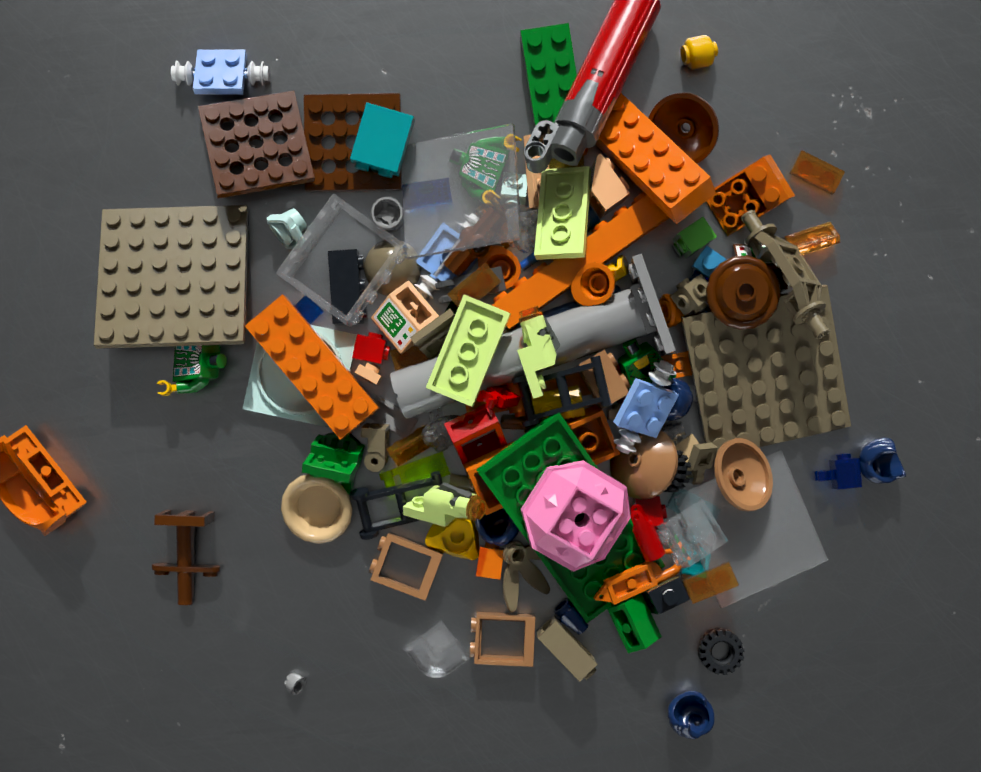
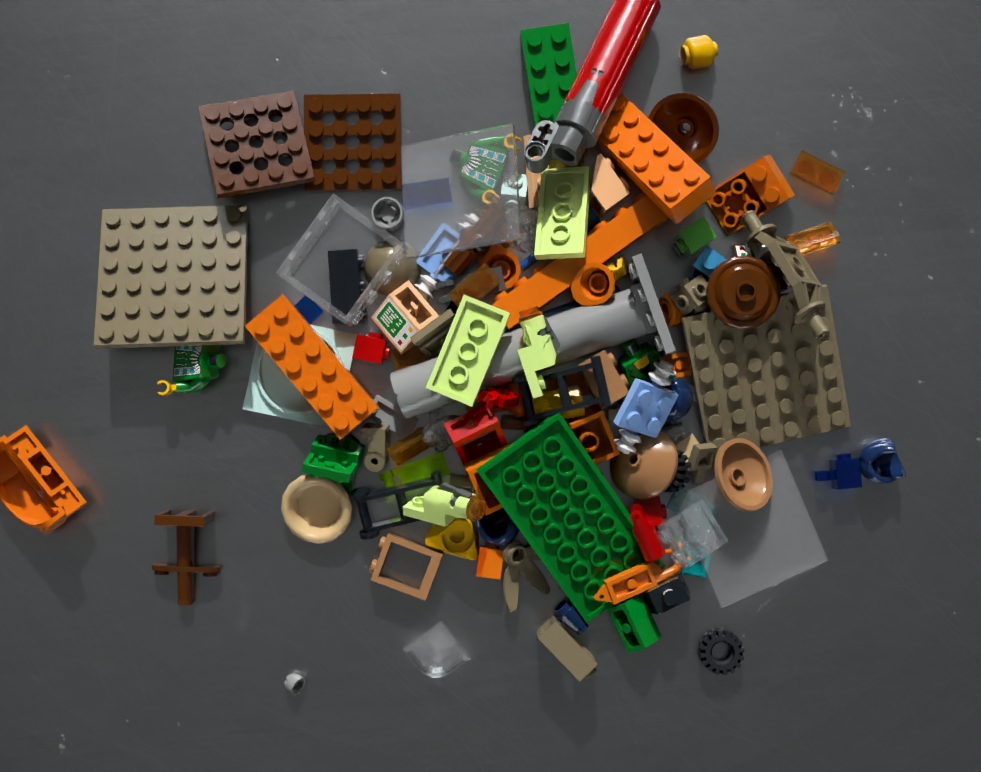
(220, 72): light blue plate -> none
(287, 227): light aqua piece -> none
(370, 373): light nougat plate -> none
(382, 140): teal brick -> none
(529, 636): medium nougat window -> none
(563, 495): bright pink piece -> none
(682, 711): dark blue piece -> none
(710, 582): clear orange plate -> none

